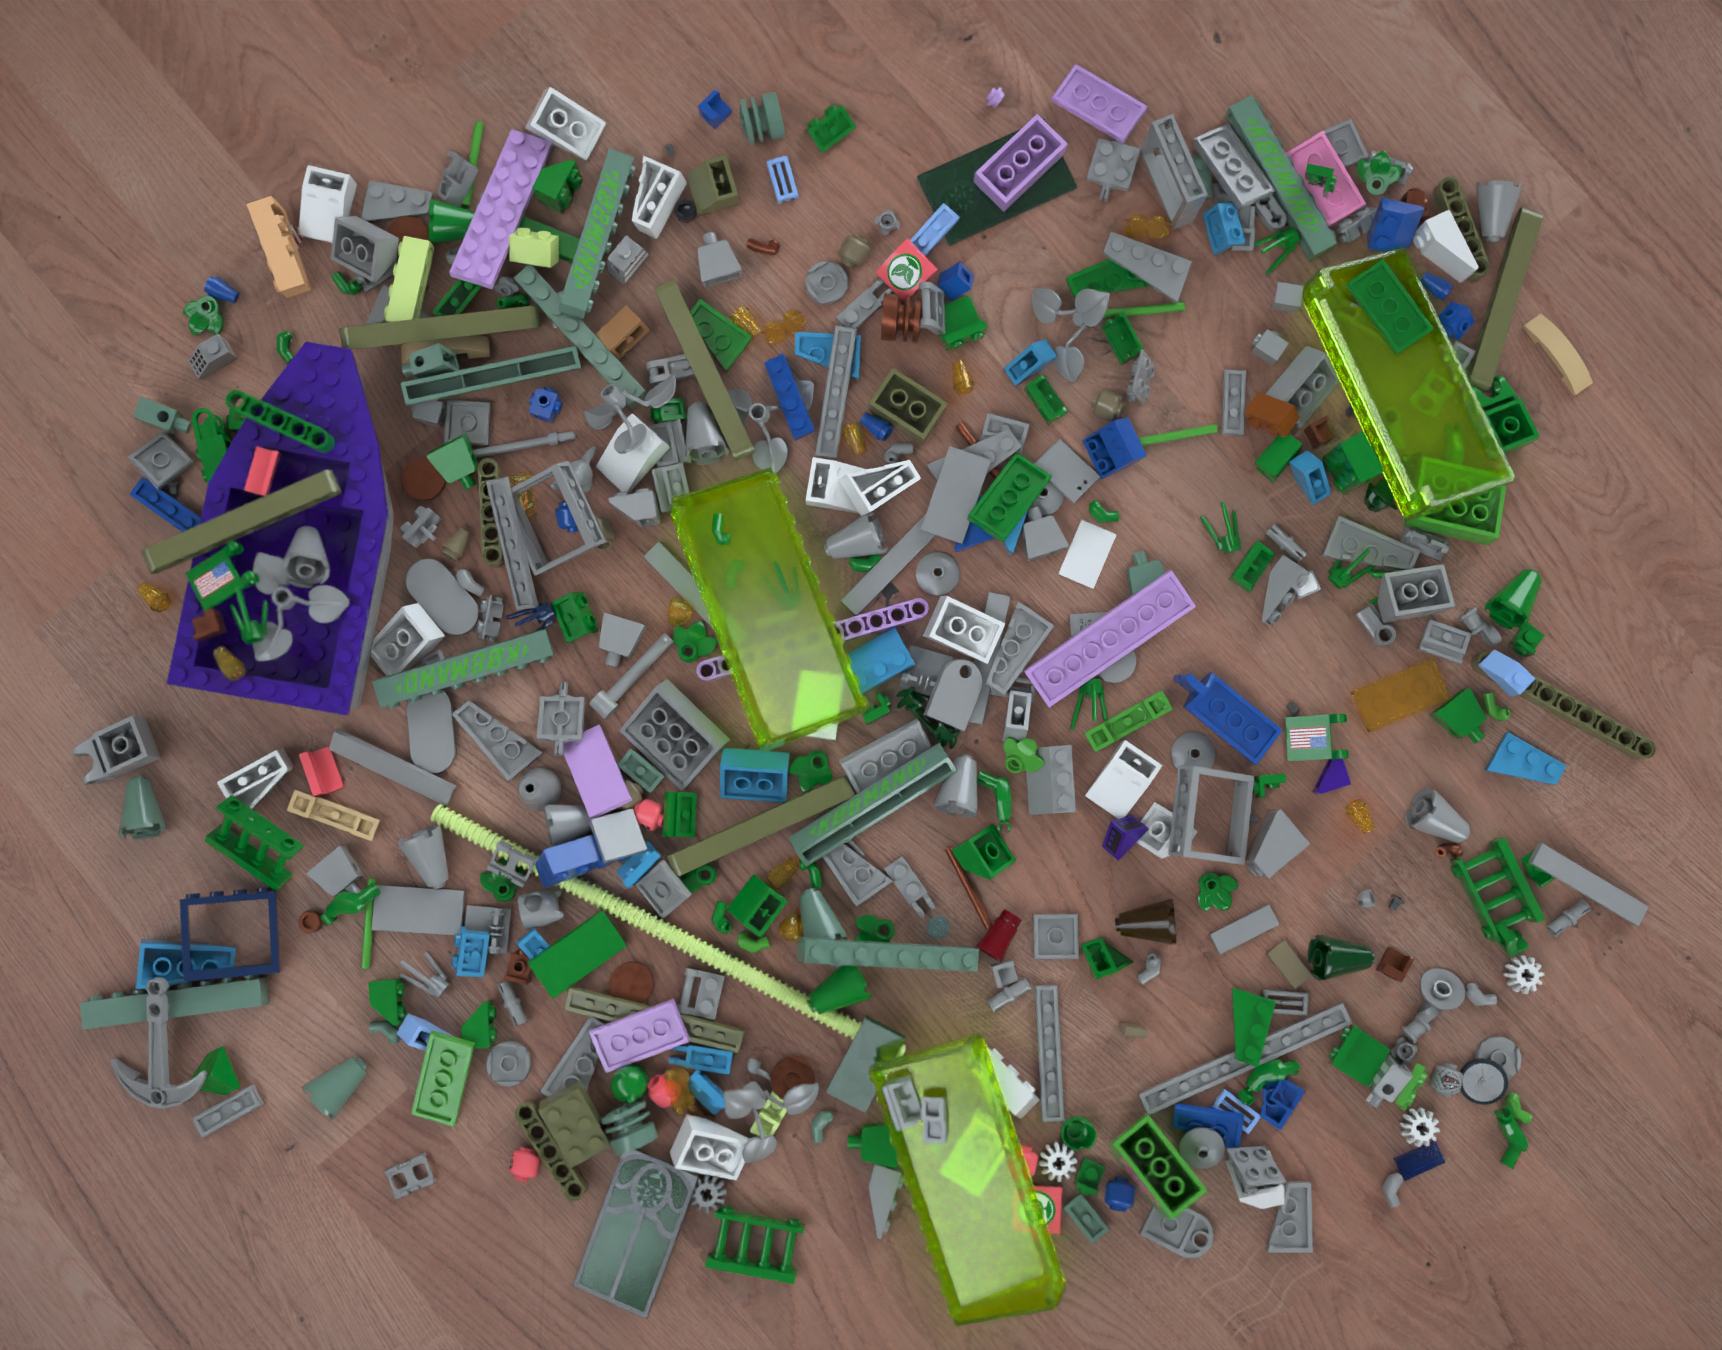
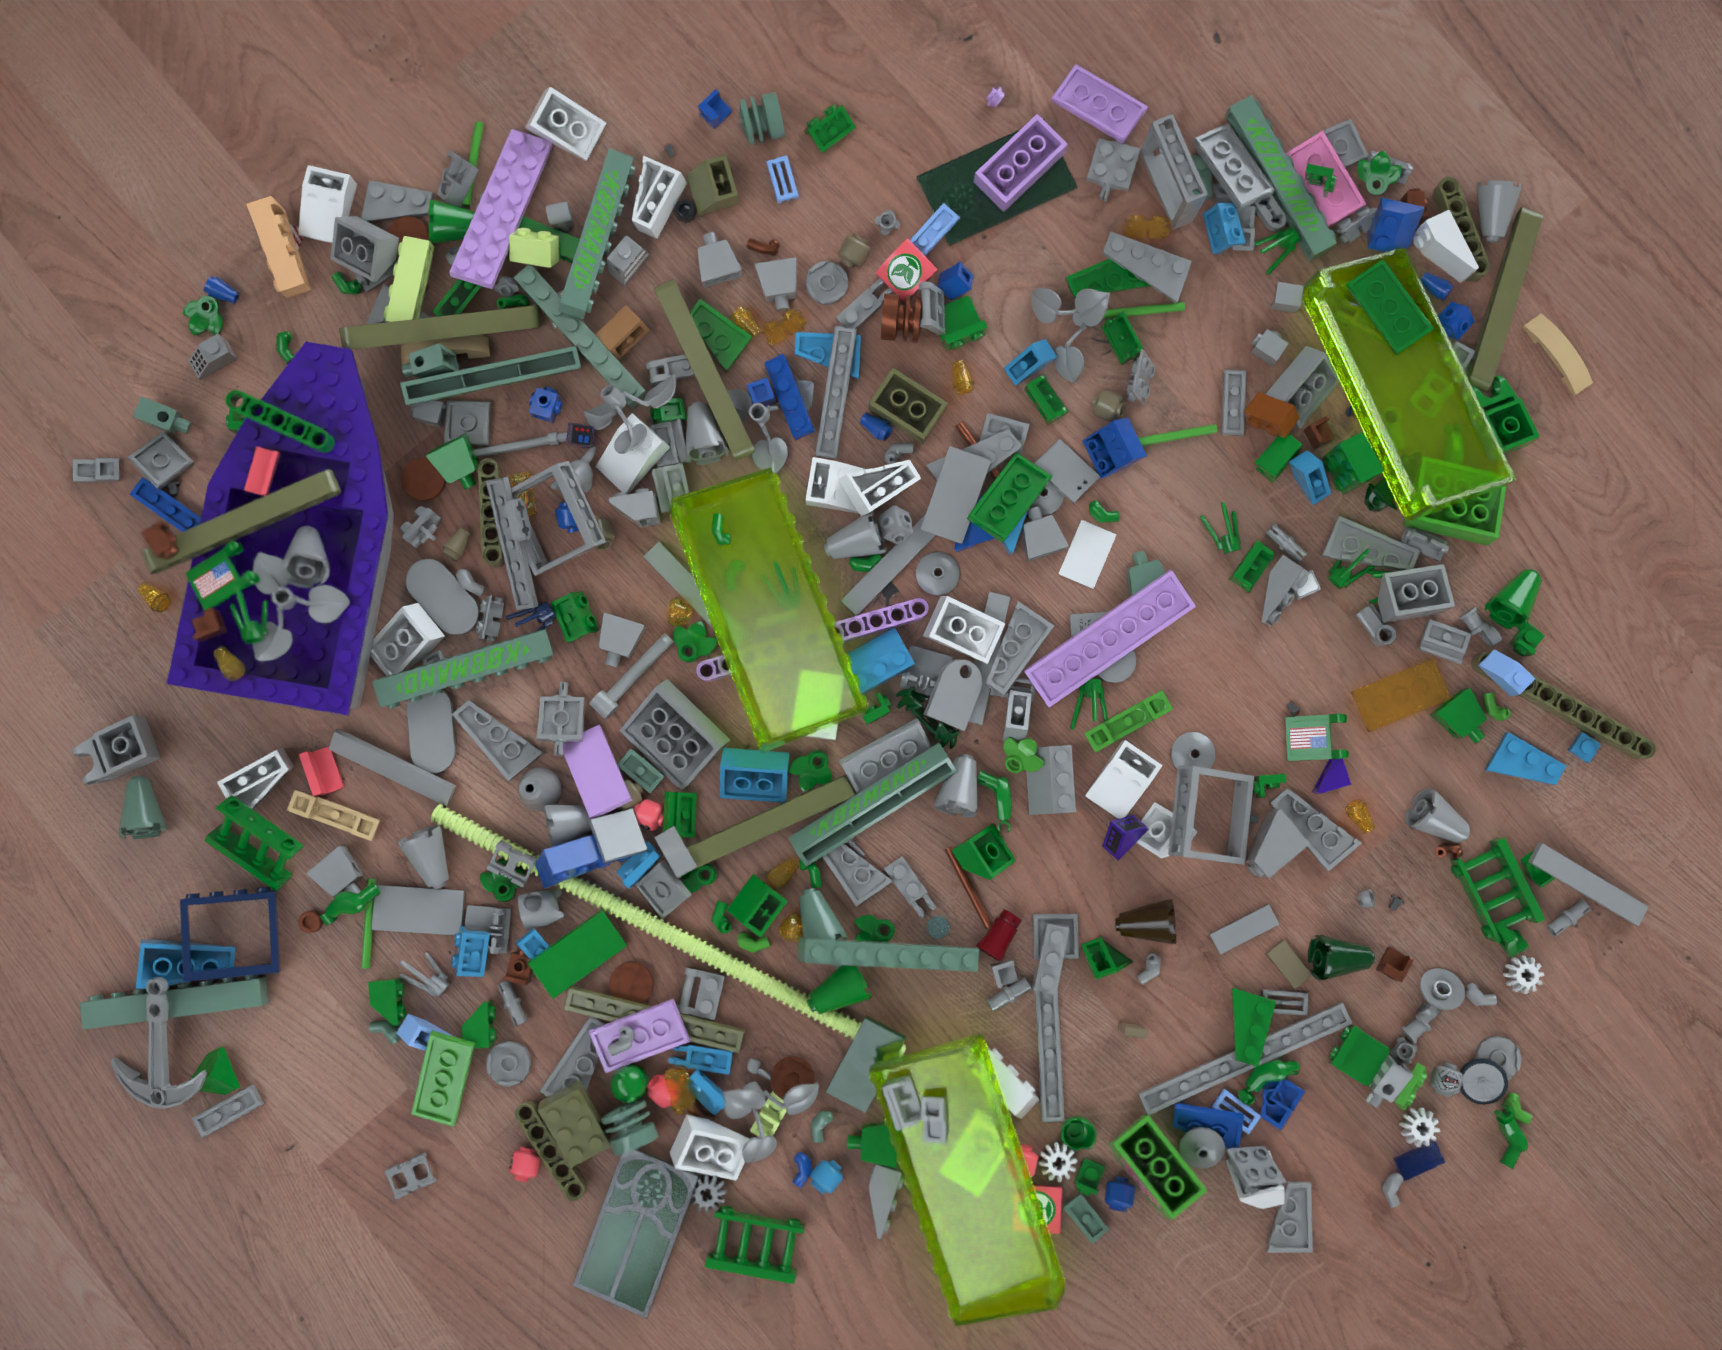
(96, 470): none -> light grey slope
(161, 540): none -> copper brick
(211, 441): green brick -> none
(336, 1086): sand green cone -> none
(518, 519): none -> light grey beam
(557, 185): green slope -> none
(560, 216): none -> light grey piece
(580, 435): none -> slope
(625, 1041): none -> light grey arm
(675, 851): none -> light grey slope
(761, 392): none -> blue panel
(778, 281): none -> light grey torso
(804, 1167): none -> blue arm
(826, 1176): none -> dark azure head
(855, 437): clear yellow cone -> none
(895, 524): none -> light grey brick
(1051, 958): none -> light grey arch
(1178, 1233): light grey tile -> none
(1218, 893): green plate -> none
(1229, 715): blue hinge -> none
(1327, 840): none -> light grey wing
(1584, 747): none -> dark azure plate

